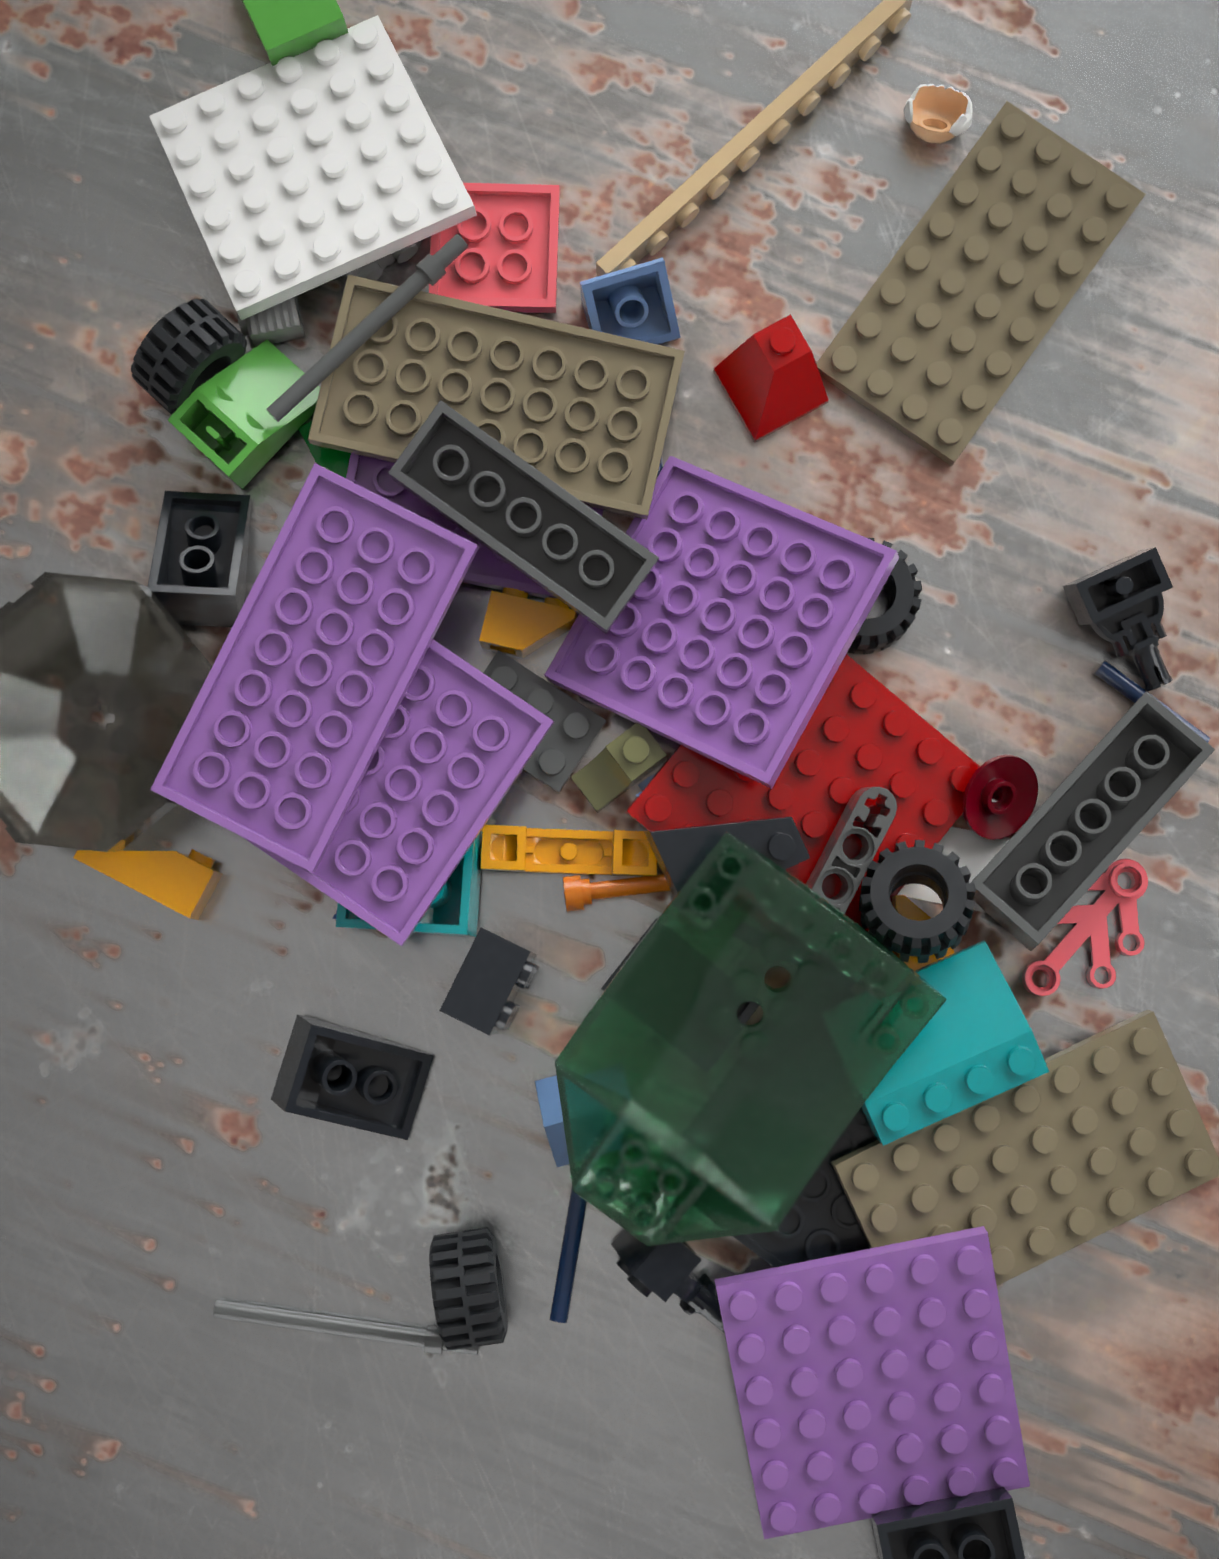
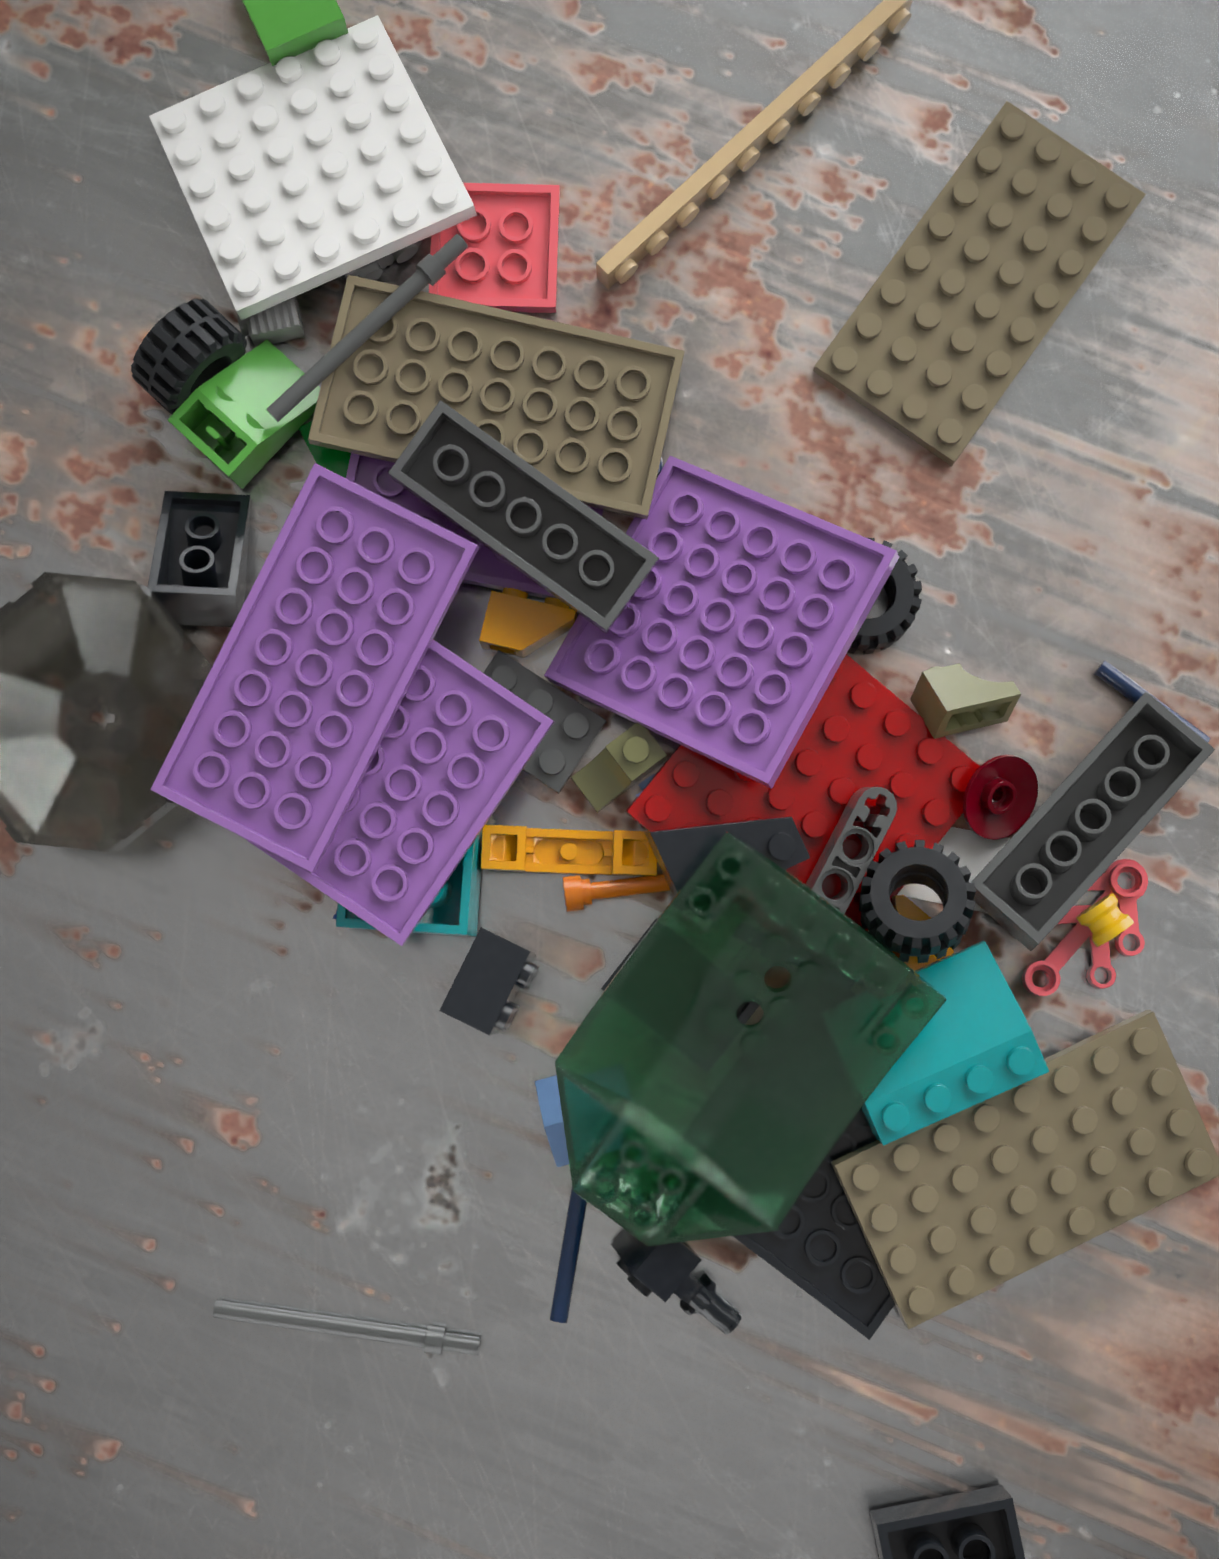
(165, 876): light orange slope -> none
(351, 1078): black slope -> none
(468, 1289): black tyre -> none
(632, 303): medium blue slope -> none
(772, 379): red slope -> none
(873, 1381): medium lavender plate -> none
(938, 113): light nougat hair -> none
(959, 702): none -> olive arch
(1104, 919): none -> yellow wheel
(1126, 609): black brick -> none

